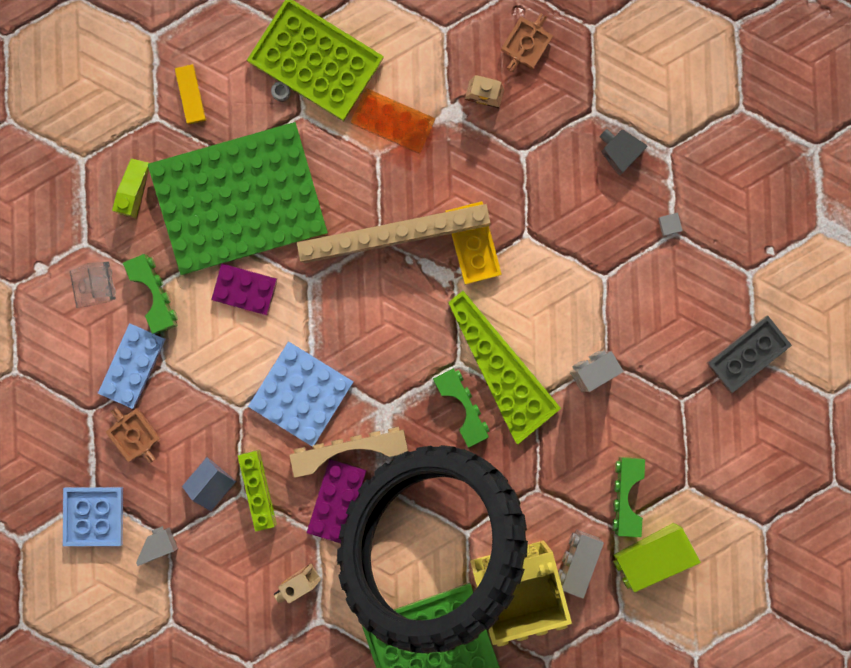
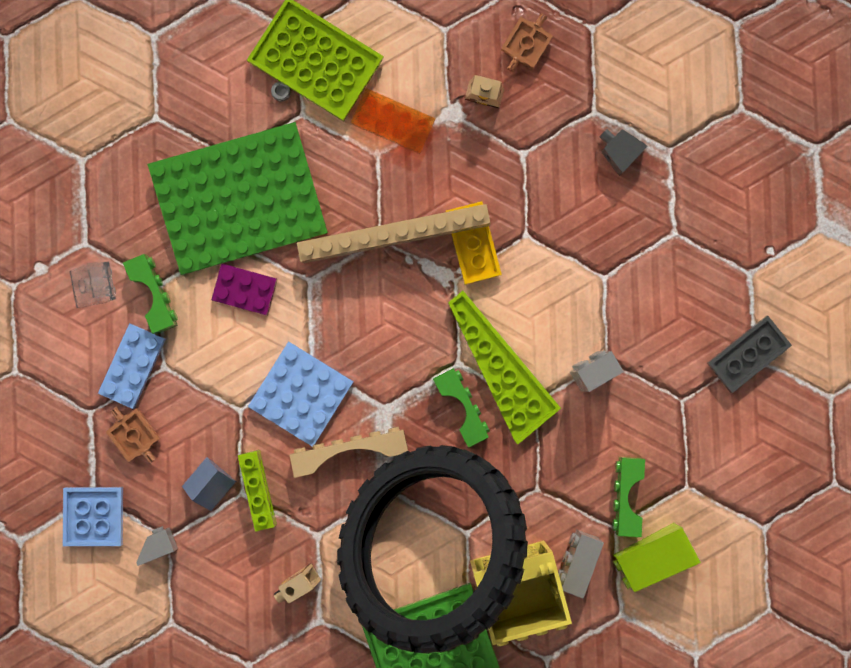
(131, 189): lime slope -> none
(190, 94): yellow tile -> none
(335, 495): magenta plate -> none
(670, 224): light grey tile -> none

